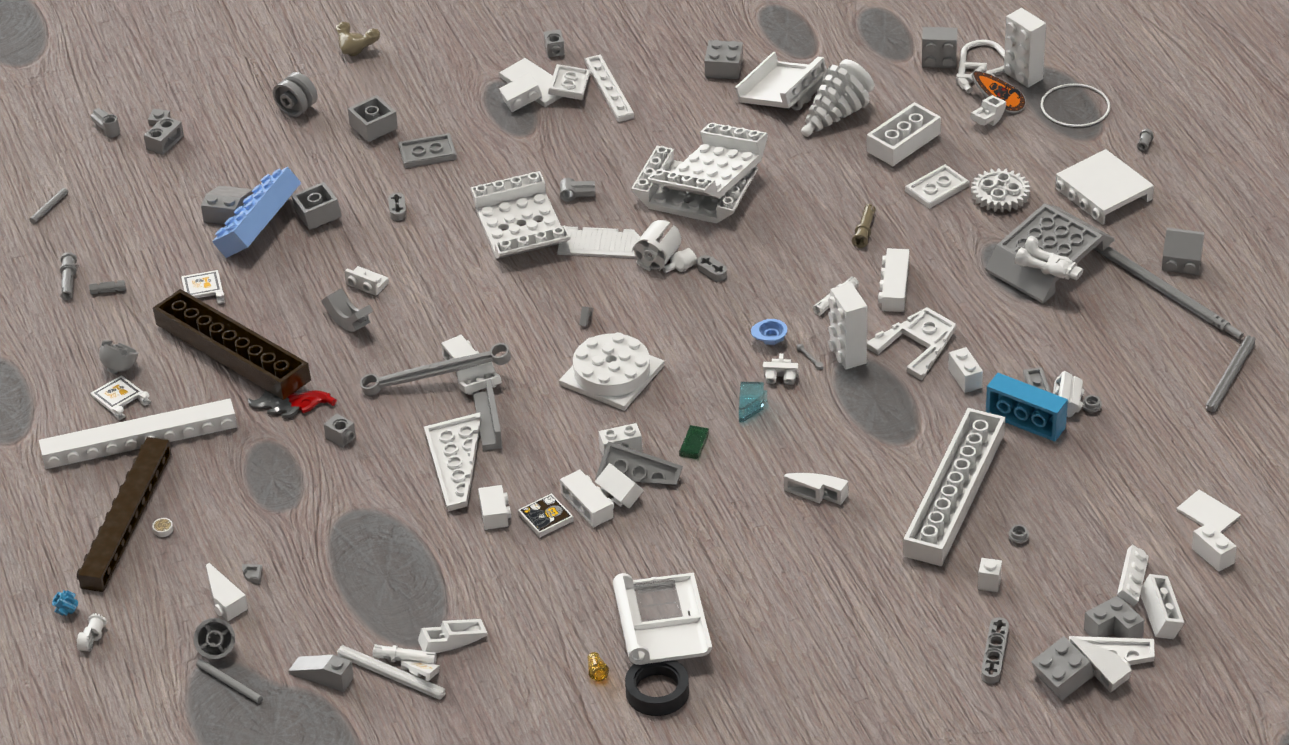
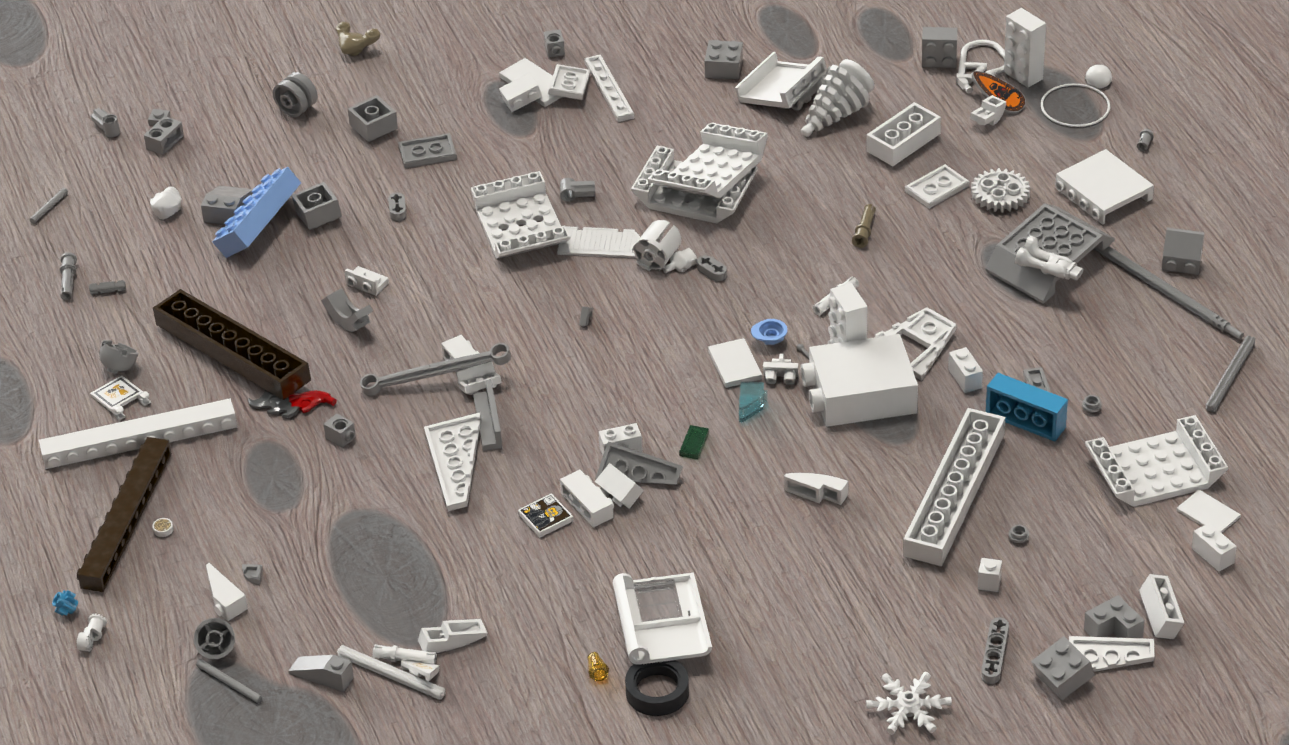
(166, 203): none -> white hair
(204, 285): white flag -> none
(493, 507): white brick -> none
(611, 369): white piece -> none
(734, 362): none -> white tile
(860, 380): none -> white brick
(895, 280): white brick -> none
(908, 703): none -> white piece
(1071, 389): white brick -> none
(1098, 76): none -> white hair
(1107, 666): white slope -> none
(1133, 575): white plate -> none
(1160, 464): none -> white slope

